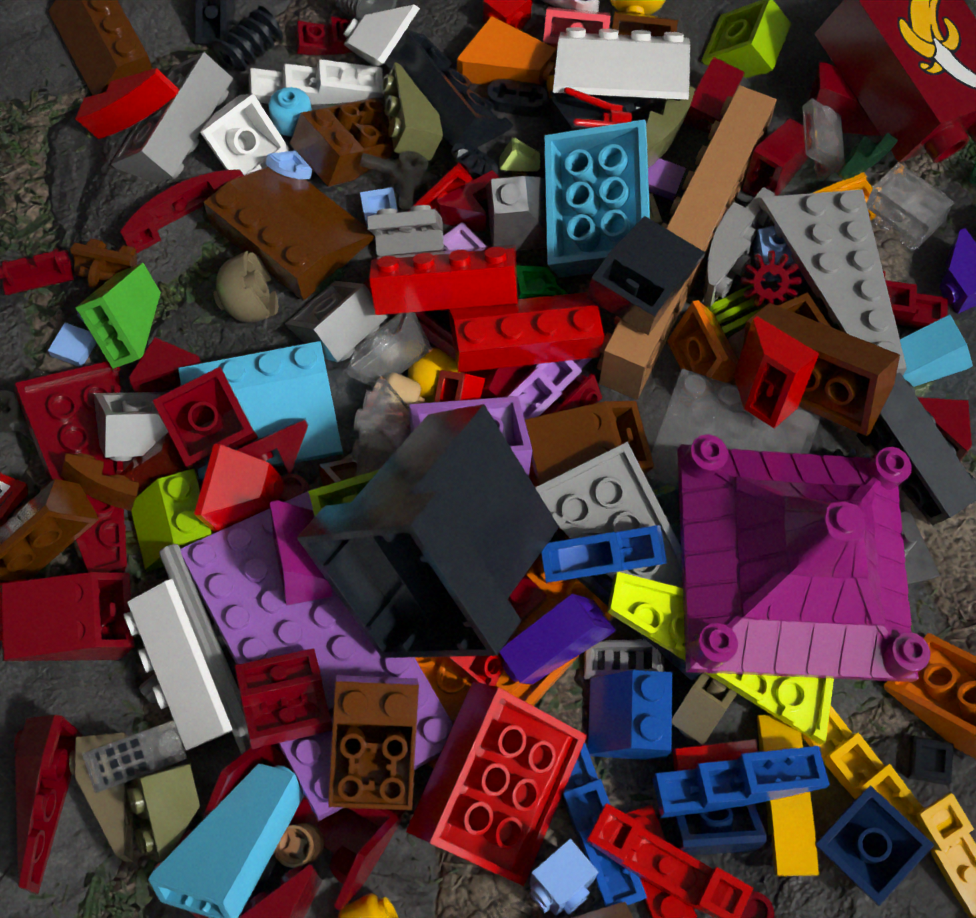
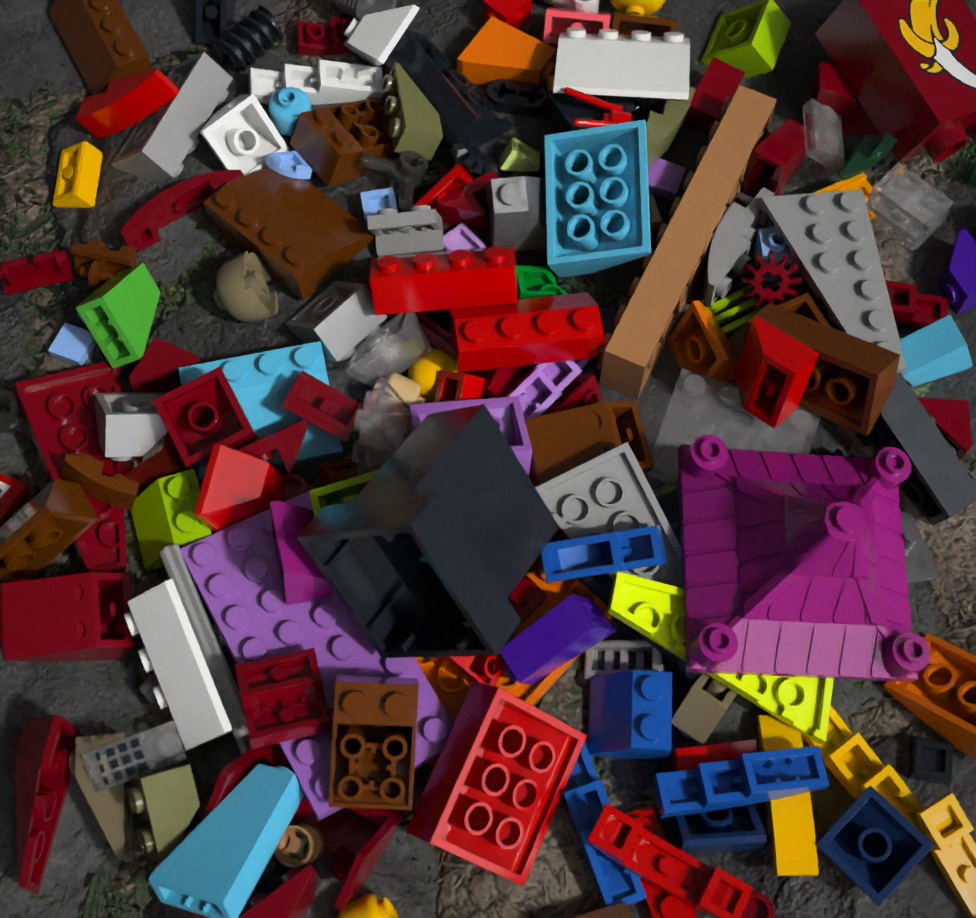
(78, 176): none -> yellow slope
(322, 406): none -> dark red hinge
(562, 880): light blue brick -> none
(644, 274): black slope -> none

